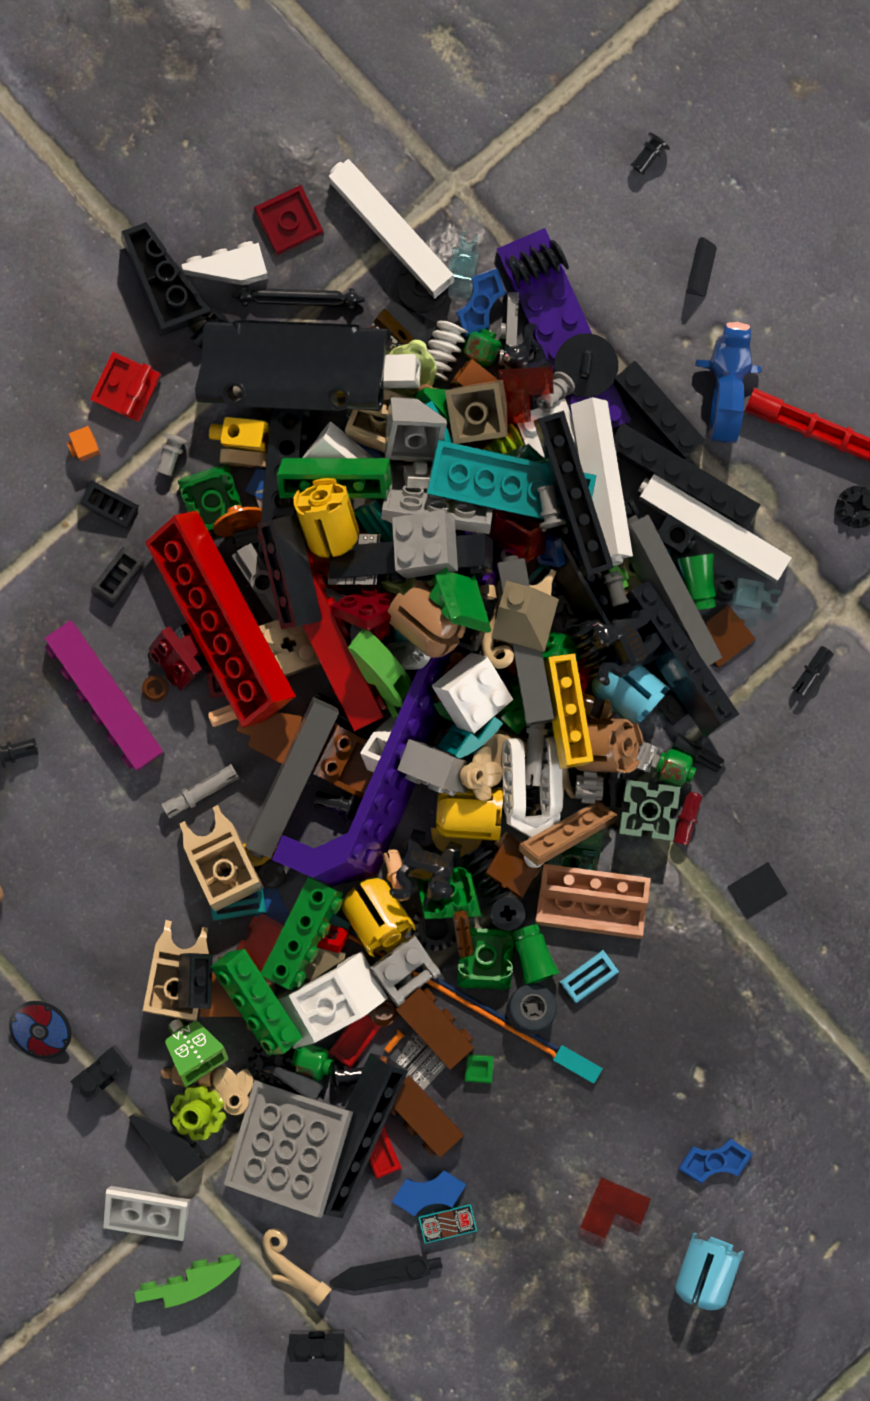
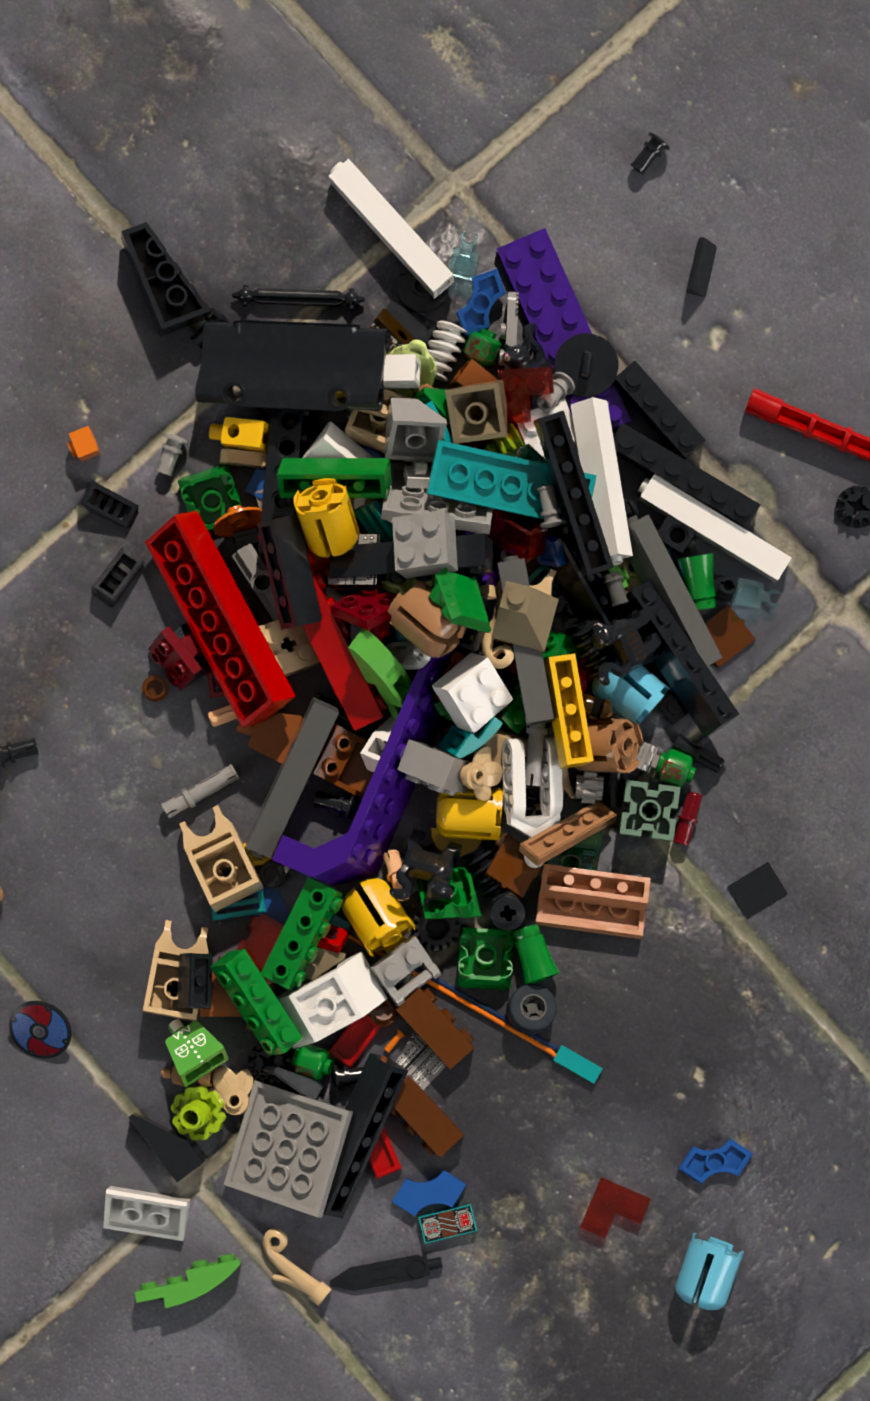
(91, 1080): black brick -> none
(104, 696): magenta brick -> none
(125, 386): red plate -> none
(236, 266): white slope -> none
(288, 220): dark red tile -> none
(328, 1348): black brick -> none
(463, 933): reddish brown axle -> none
(479, 1068): green tile -> none
(537, 263): black piece -> none
(570, 990): medium azure tile -> none
(730, 364): blue animal -> none
(813, 671): black axle -> none

